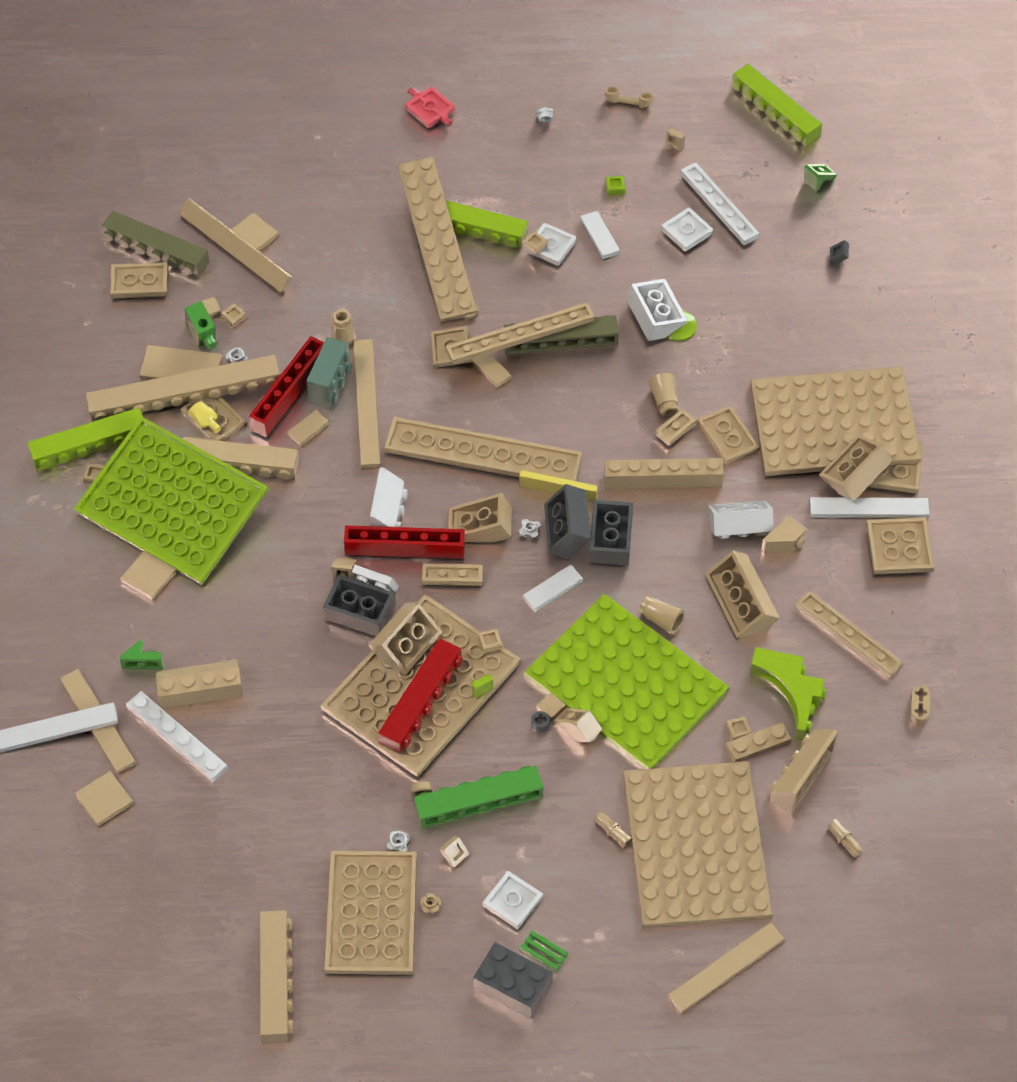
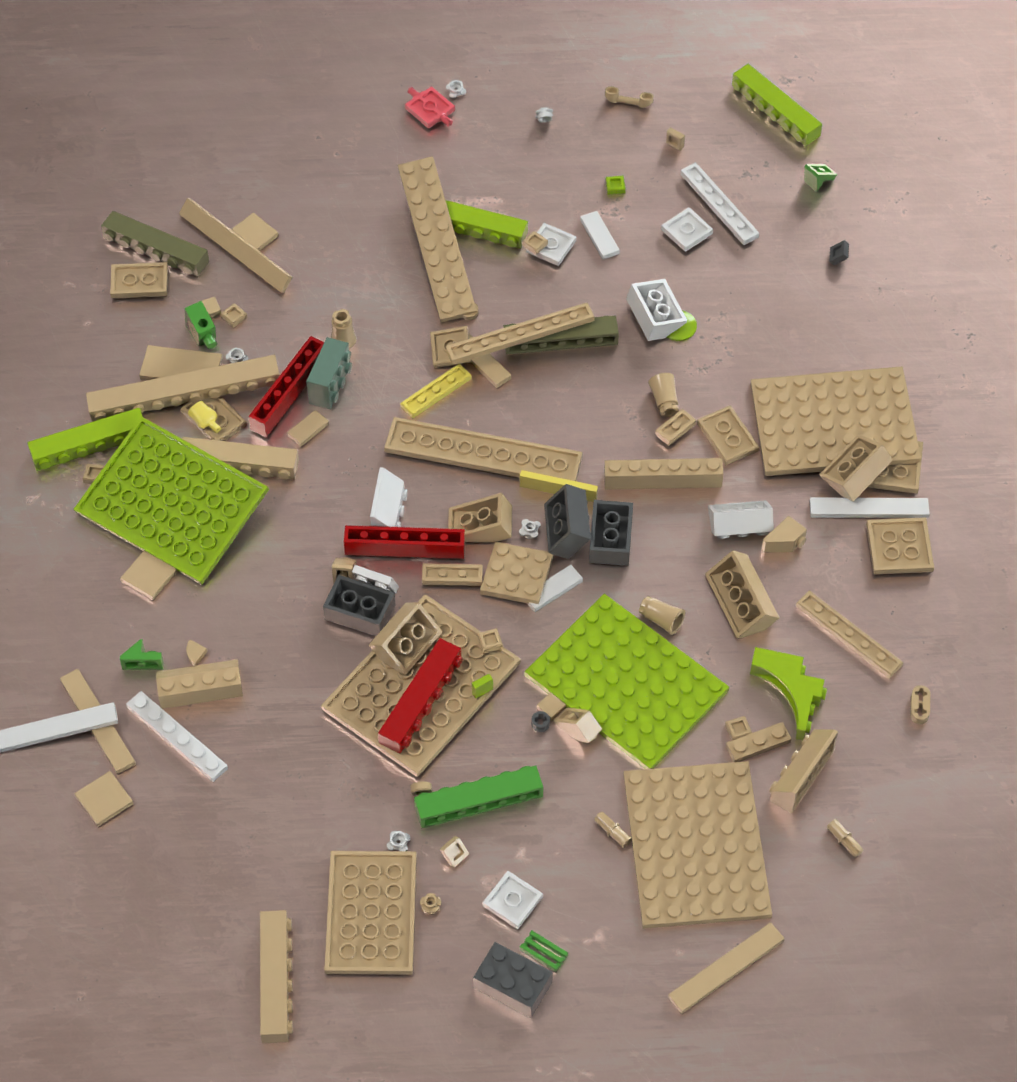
(195, 652): none -> tan tile
(366, 404): tan tile -> none
(435, 391): none -> light yellow tile
(456, 84): none -> white plate
(516, 573): none -> tan plate

